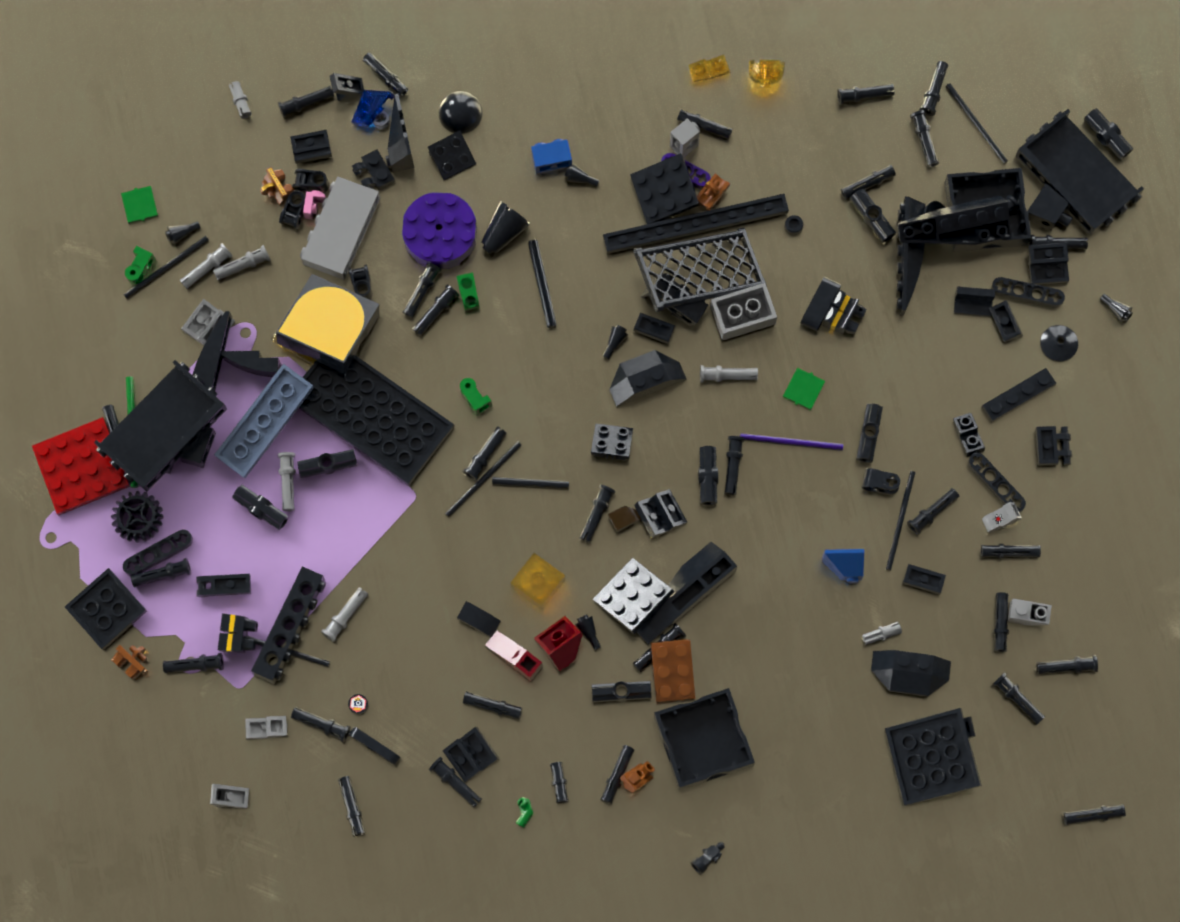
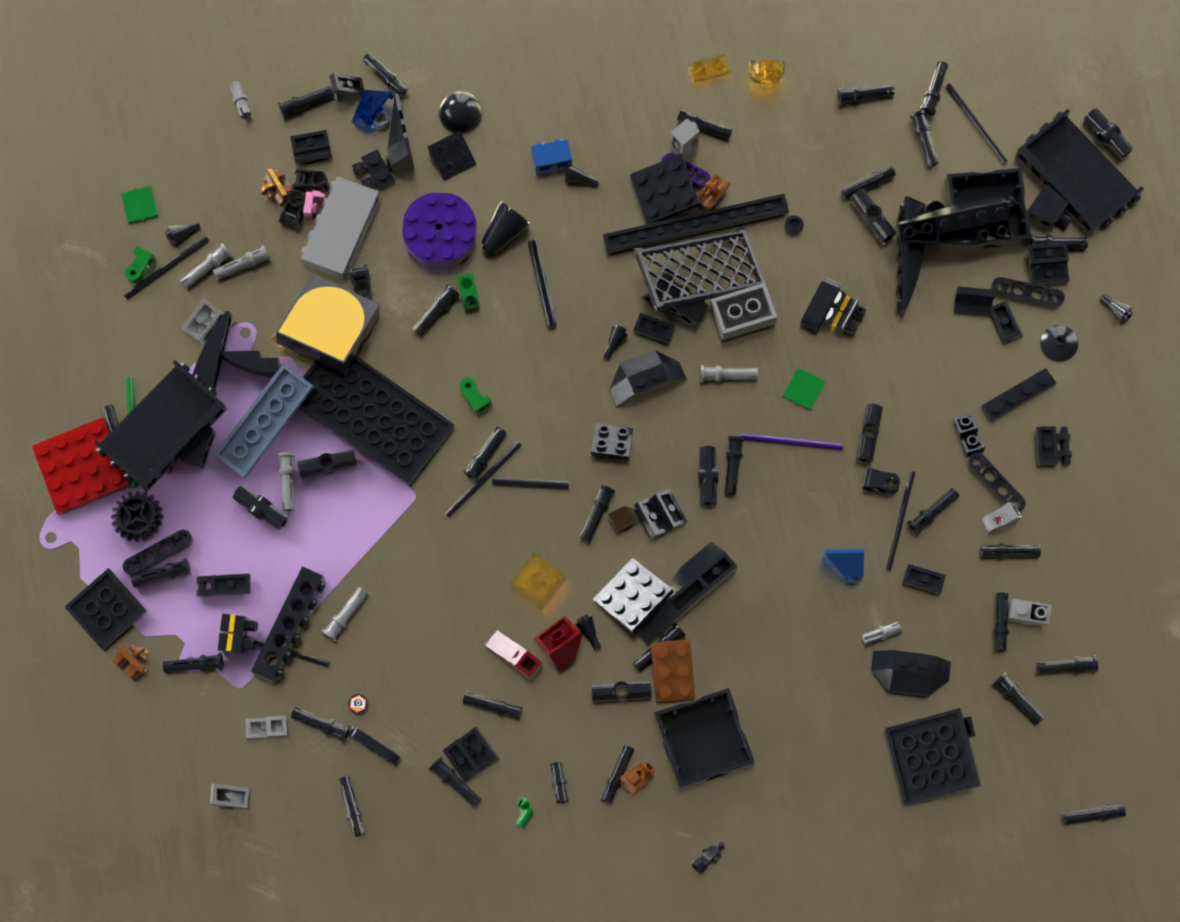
(428, 283): black pin -> none
(478, 619): black slope -> none

